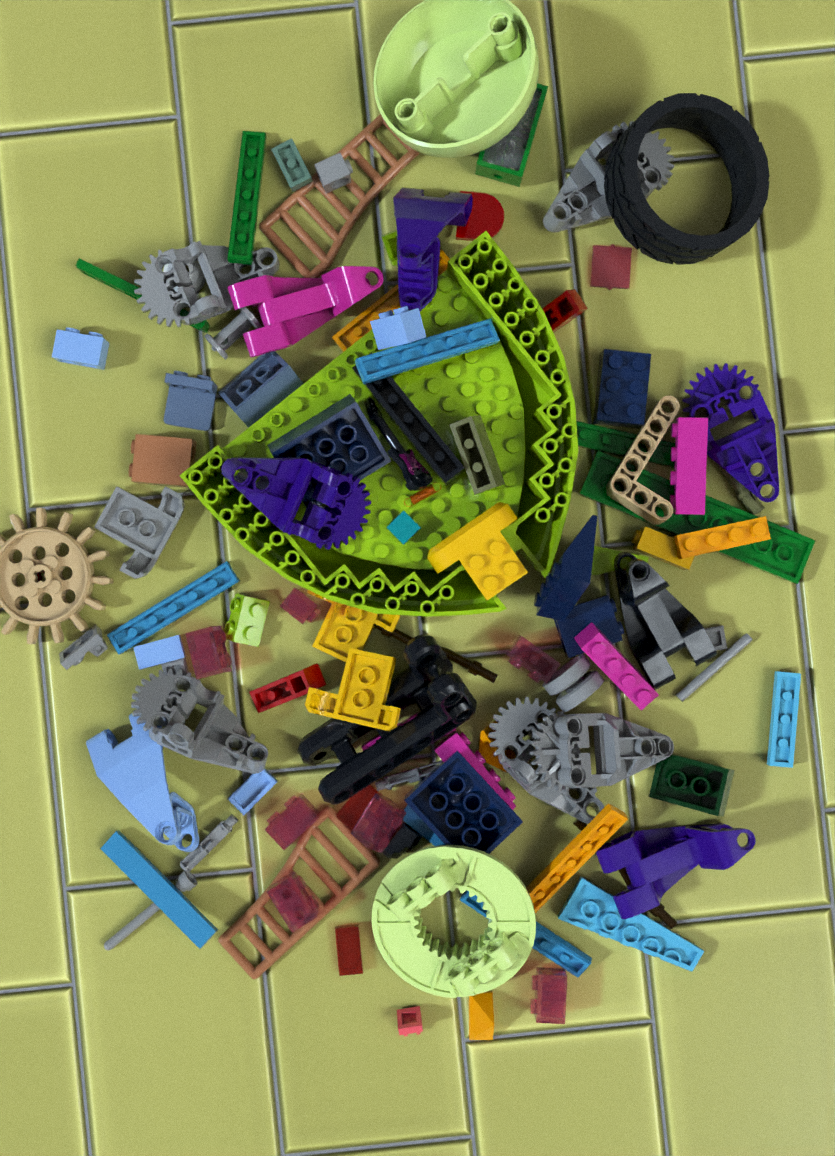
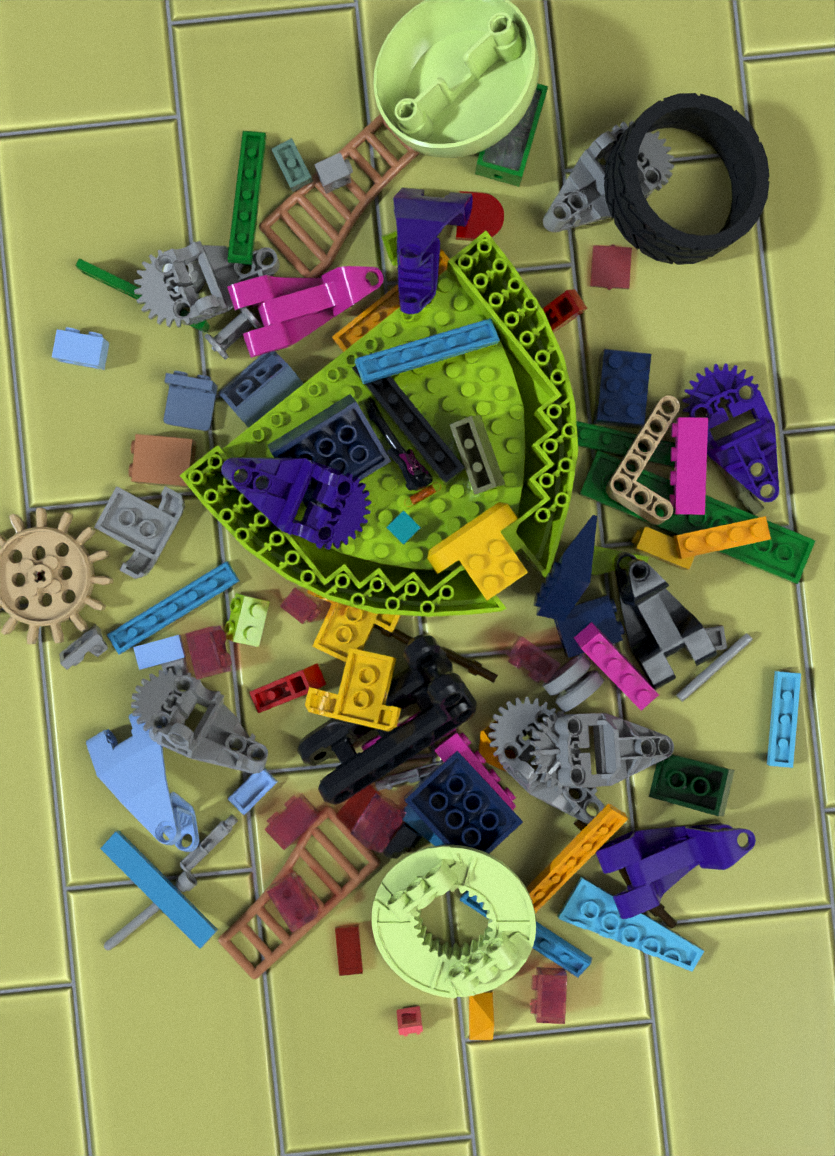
(398, 328): light blue brick -> none

